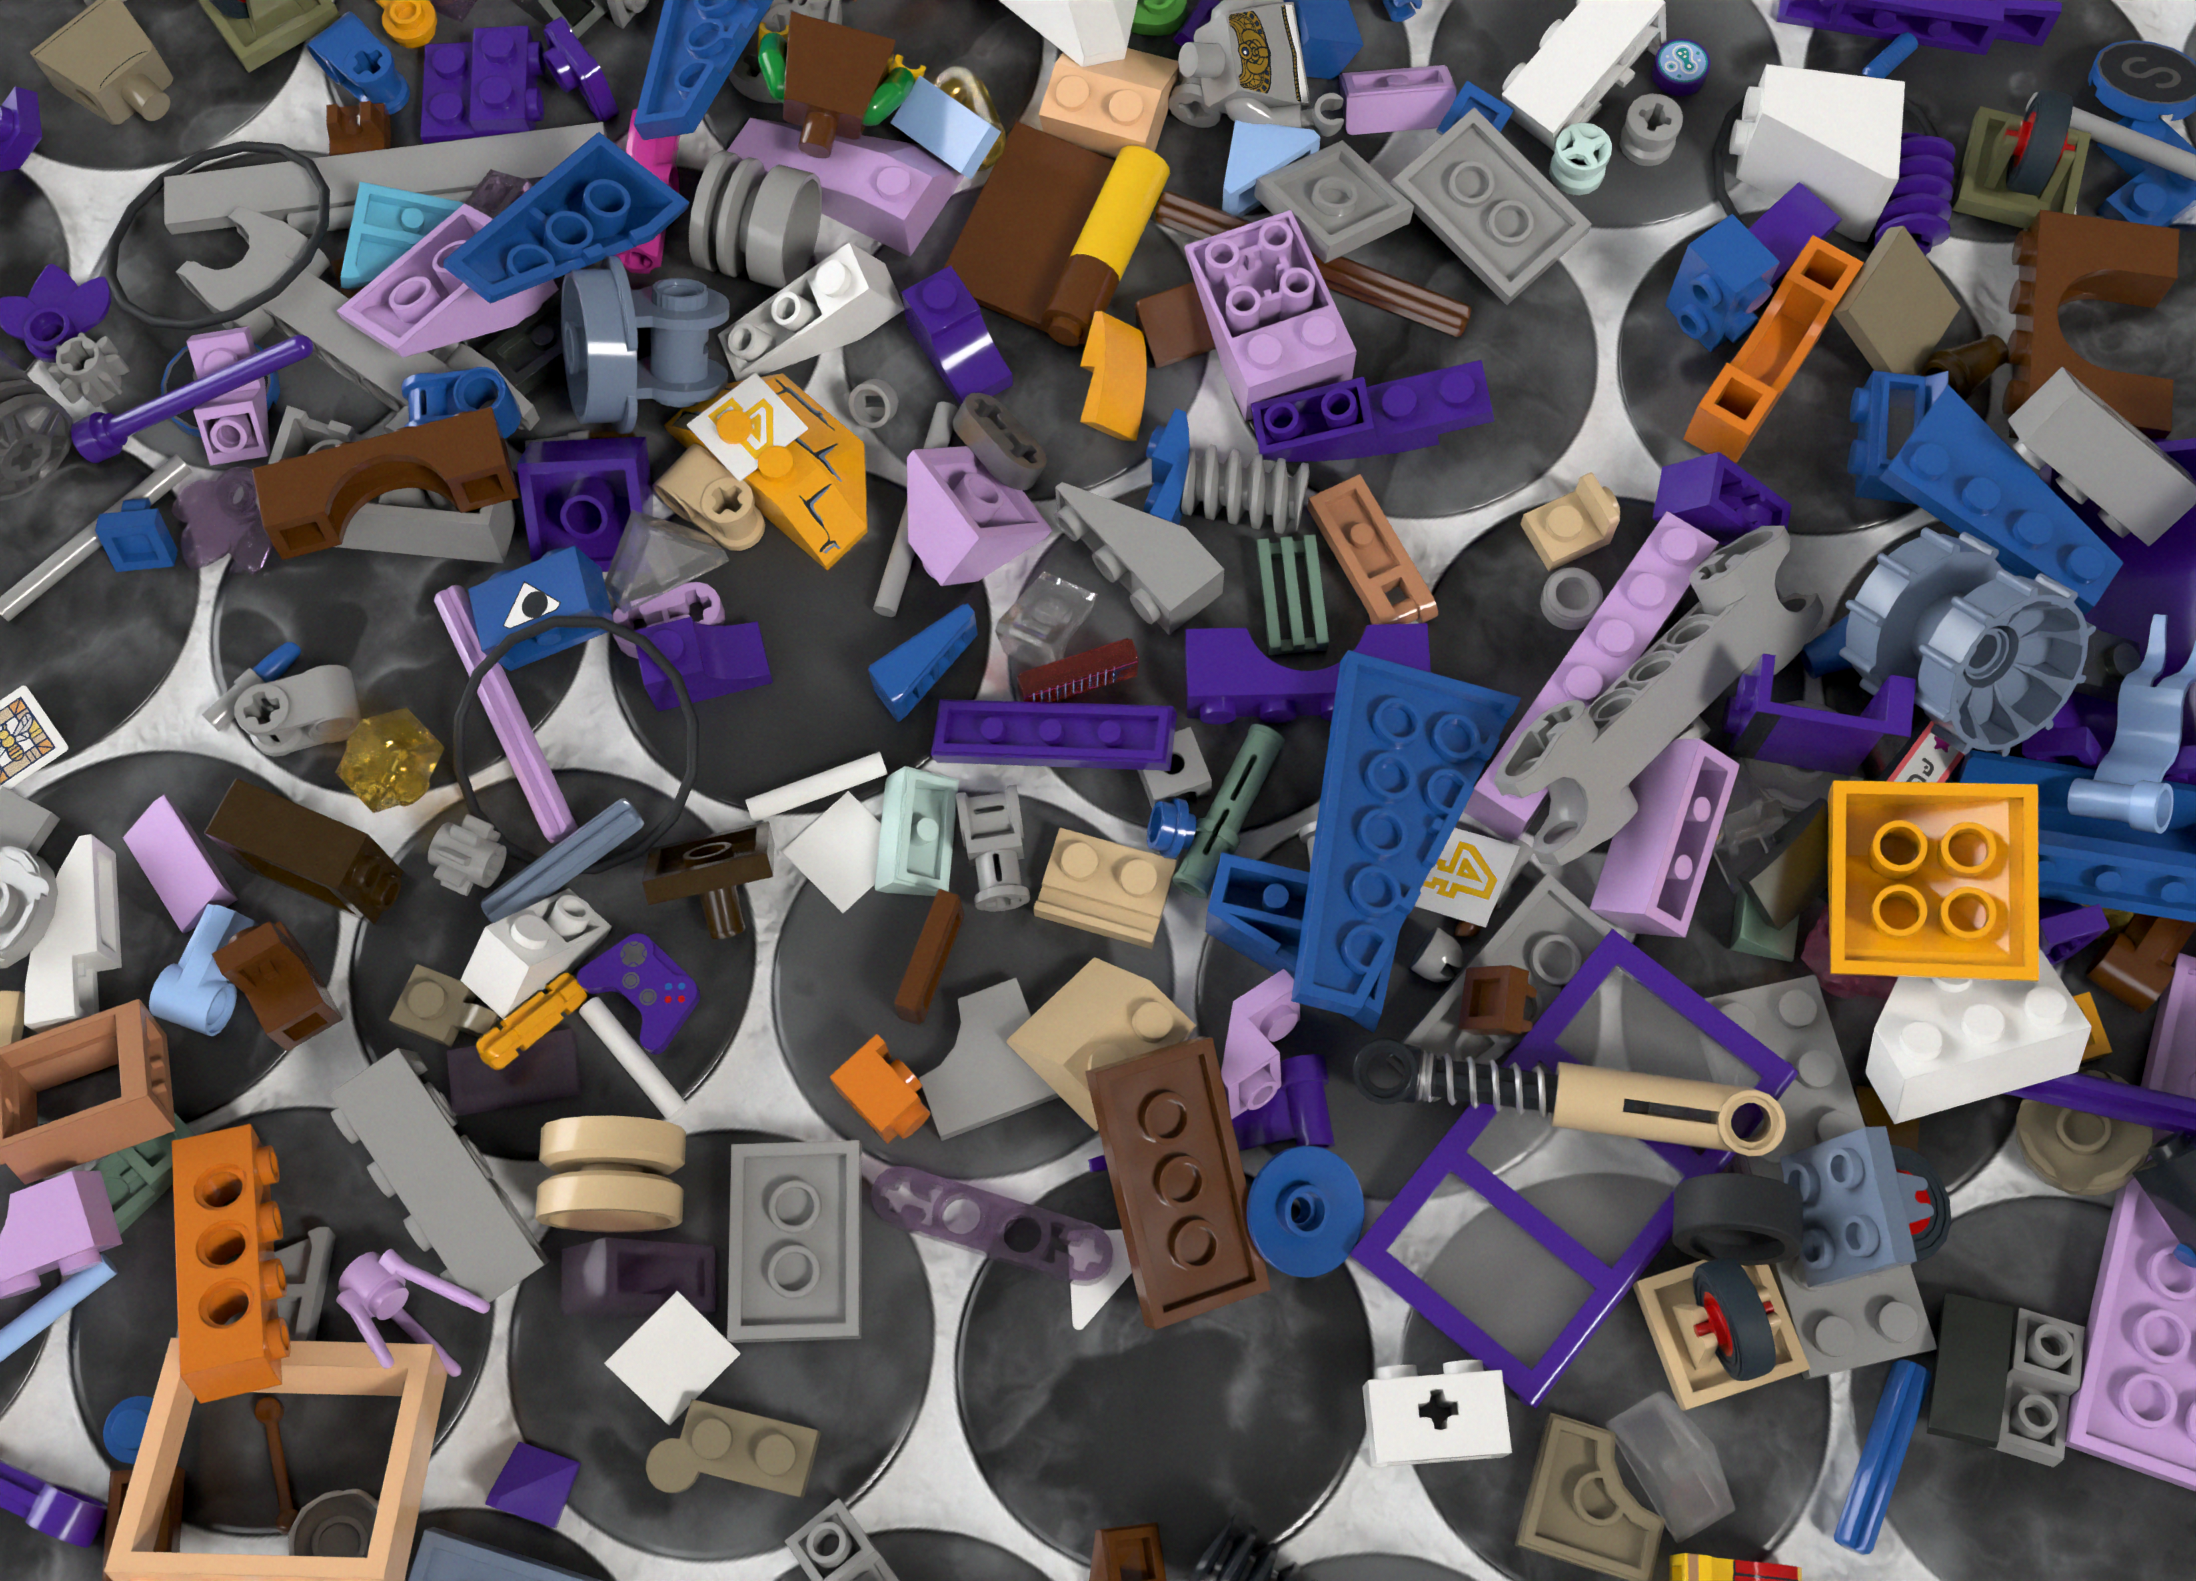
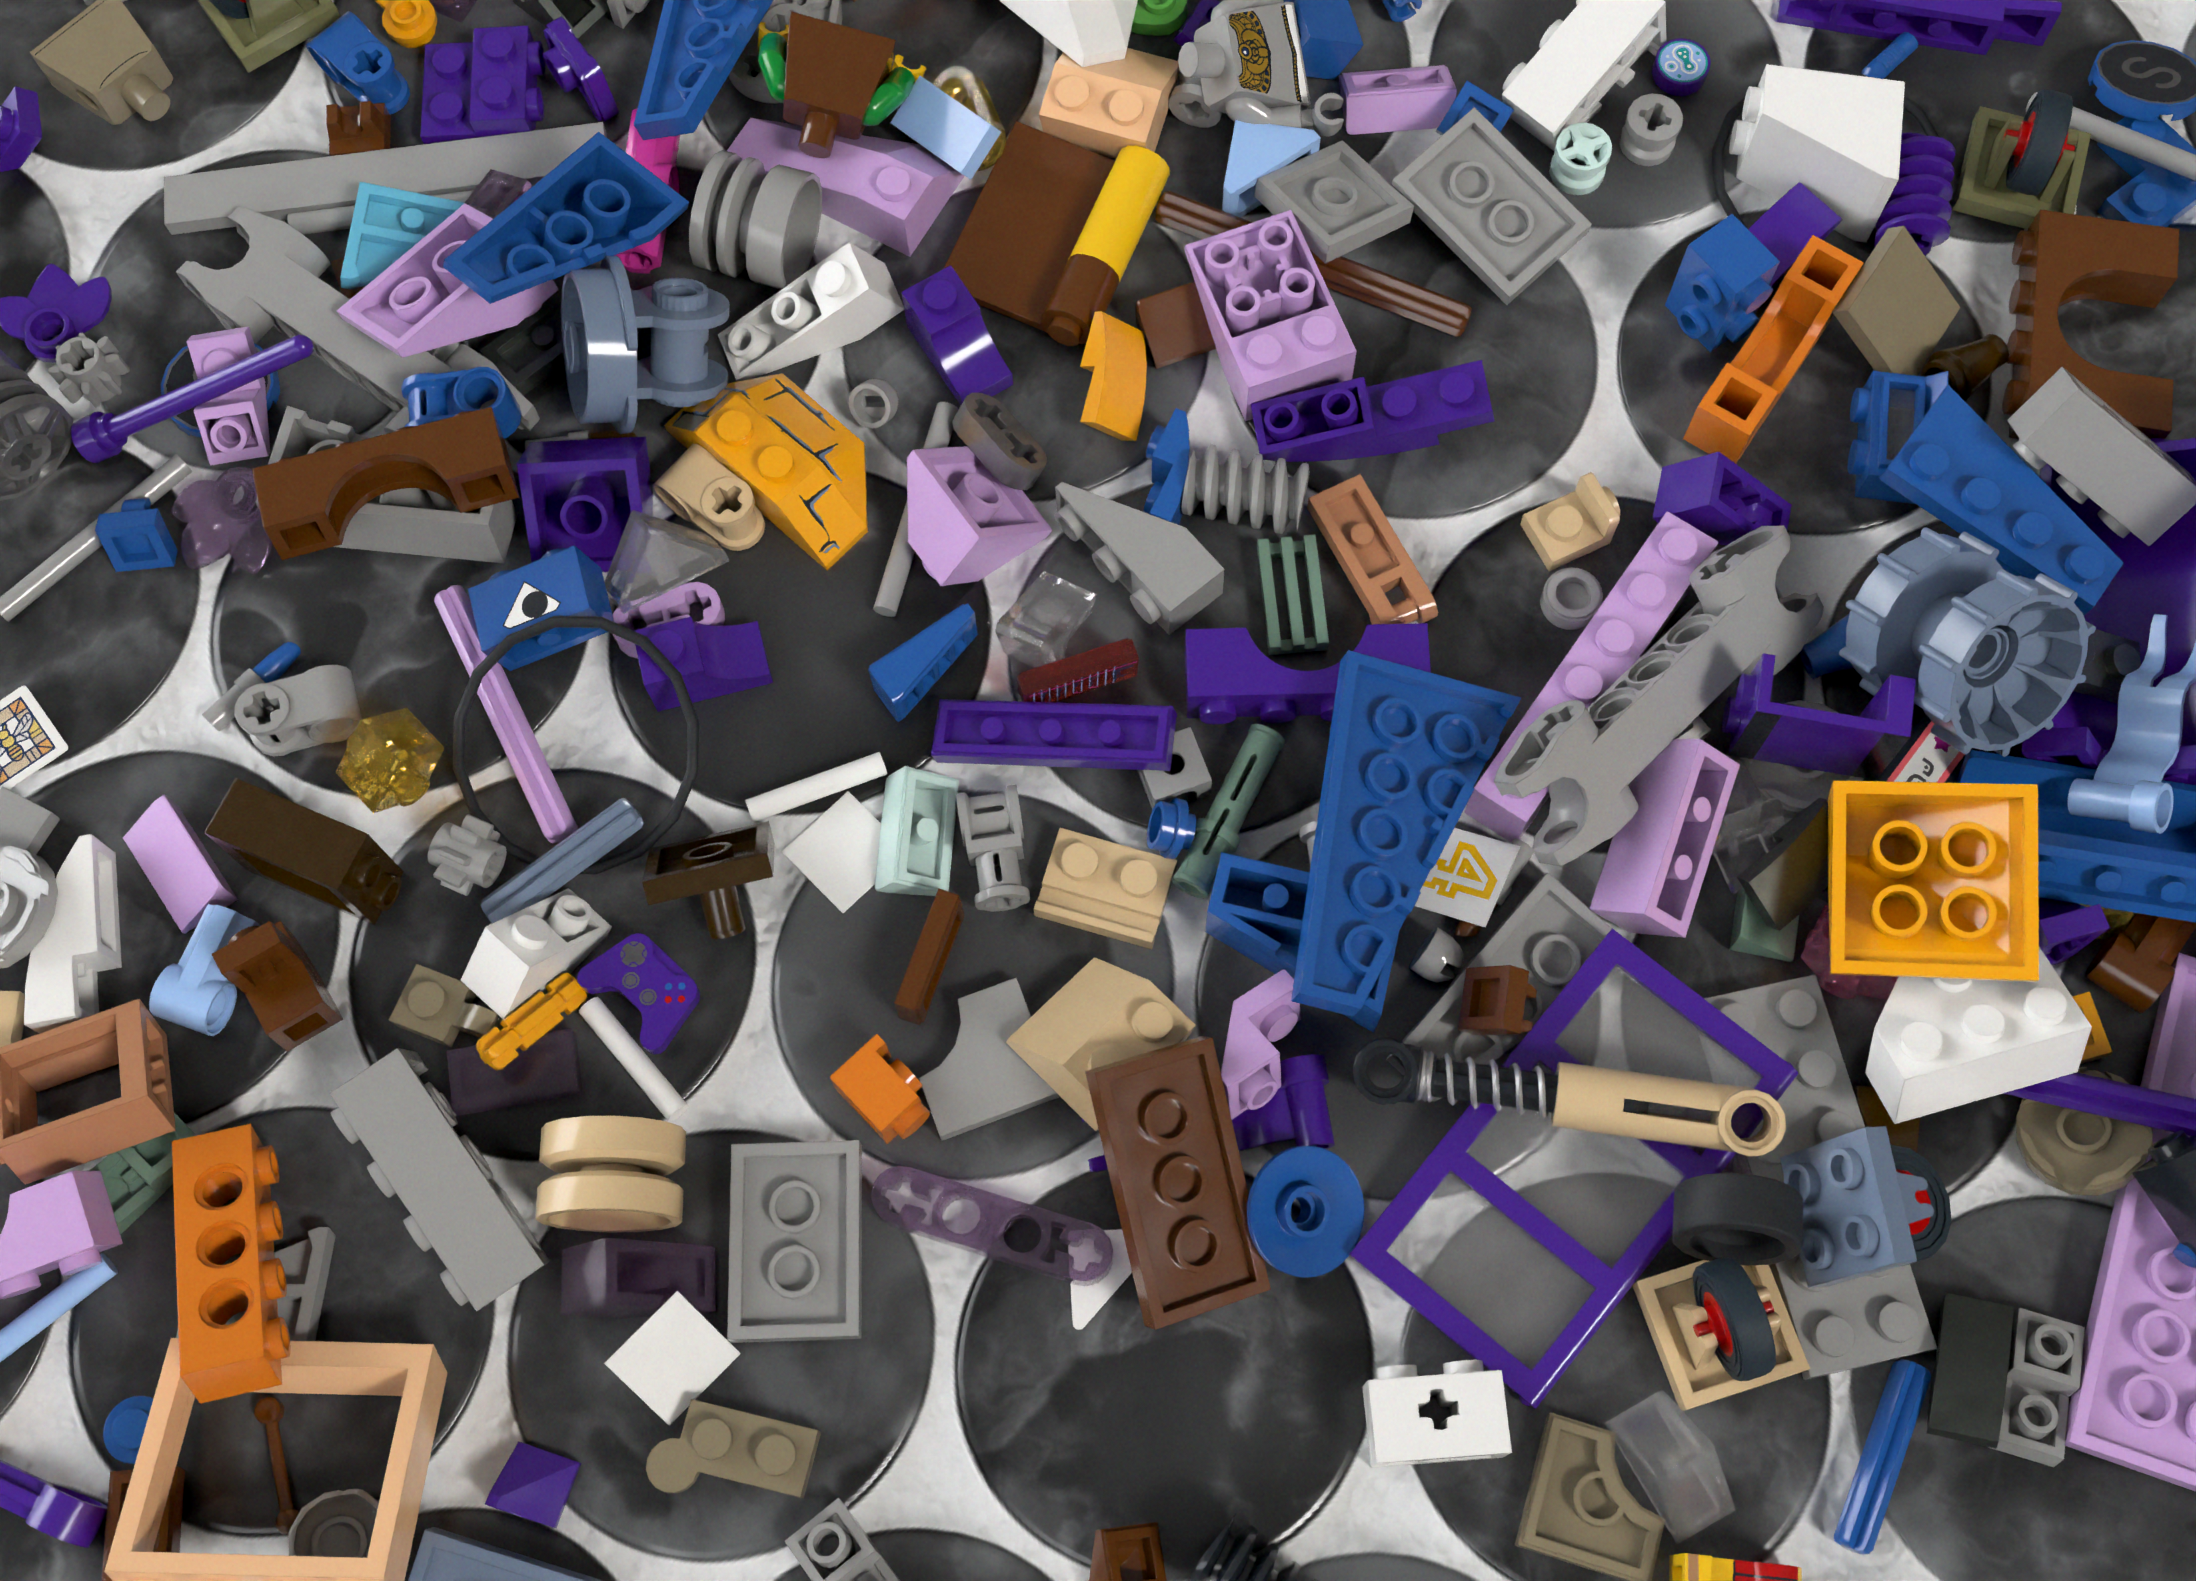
(258, 300): black piece -> none
(376, 1288): lavender plant -> none
(771, 425): white sticker -> none

